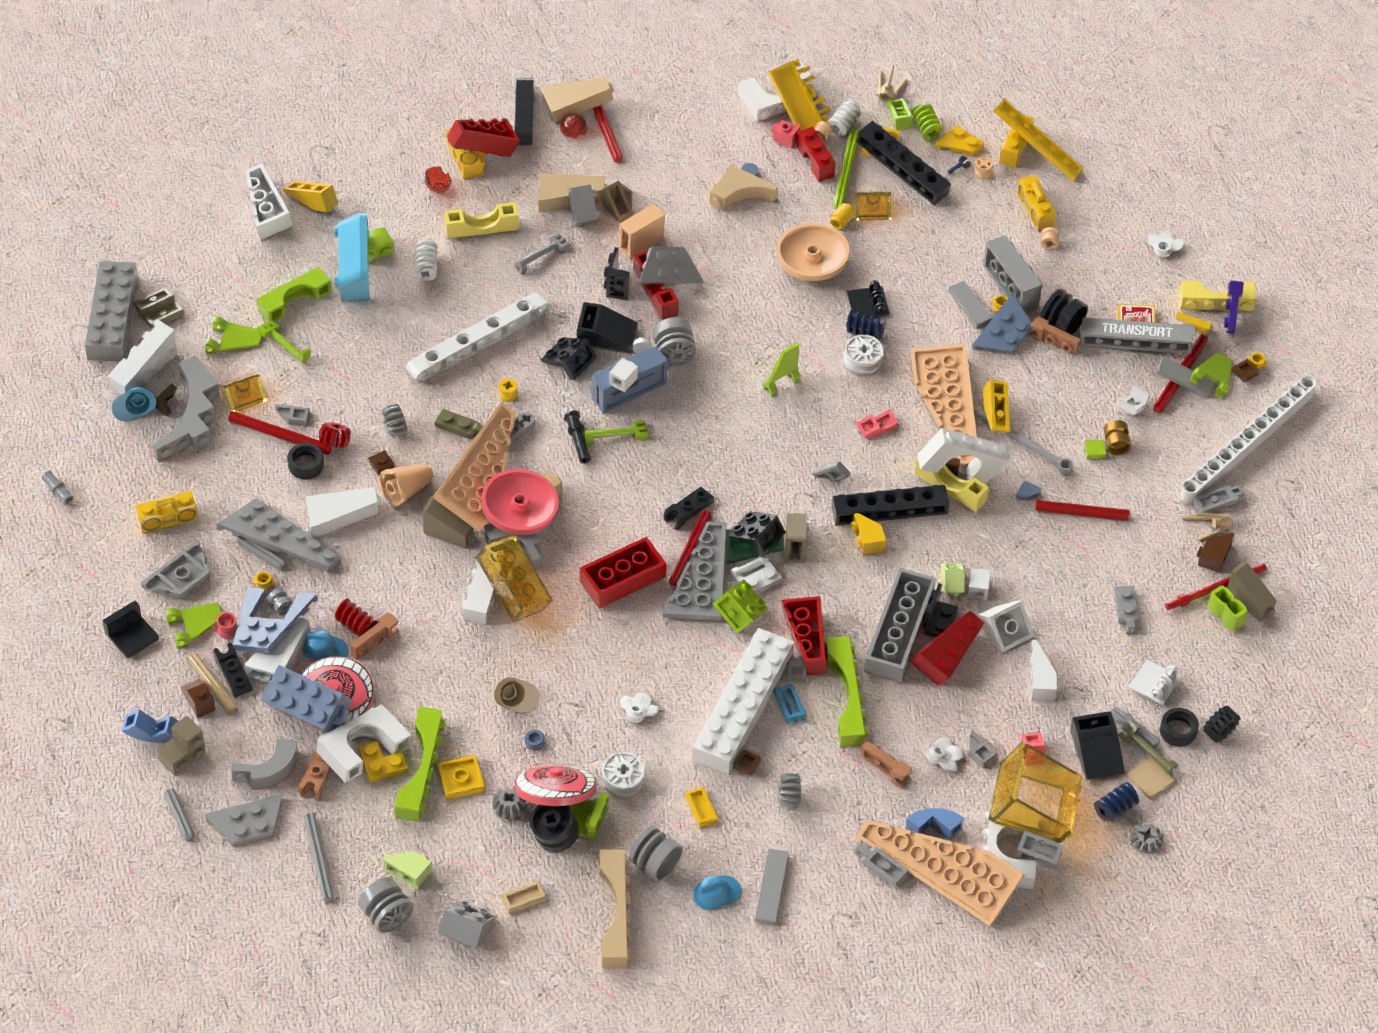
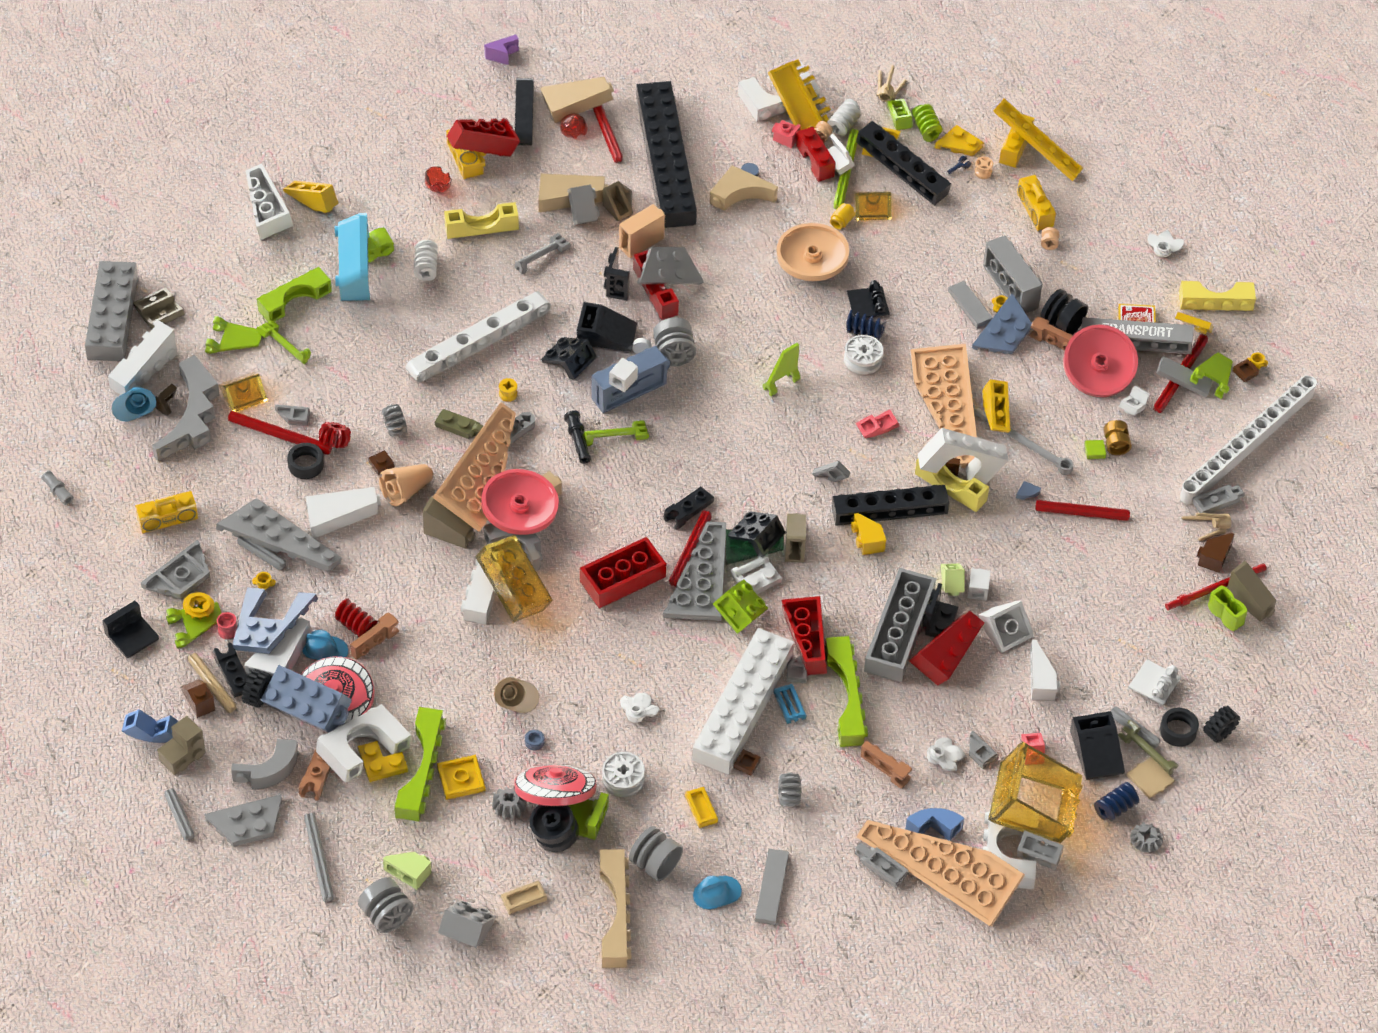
(199, 599): none -> yellow gear
(255, 687): none -> black tyre
(280, 601): light grey wheel -> none
(500, 49): none -> medium lavender slope
(666, 153): none -> black brick
(840, 156): none -> white panel
(1100, 360): none -> coral dish
(1126, 607): light grey hinge -> none
(1235, 291): dark purple plate -> none

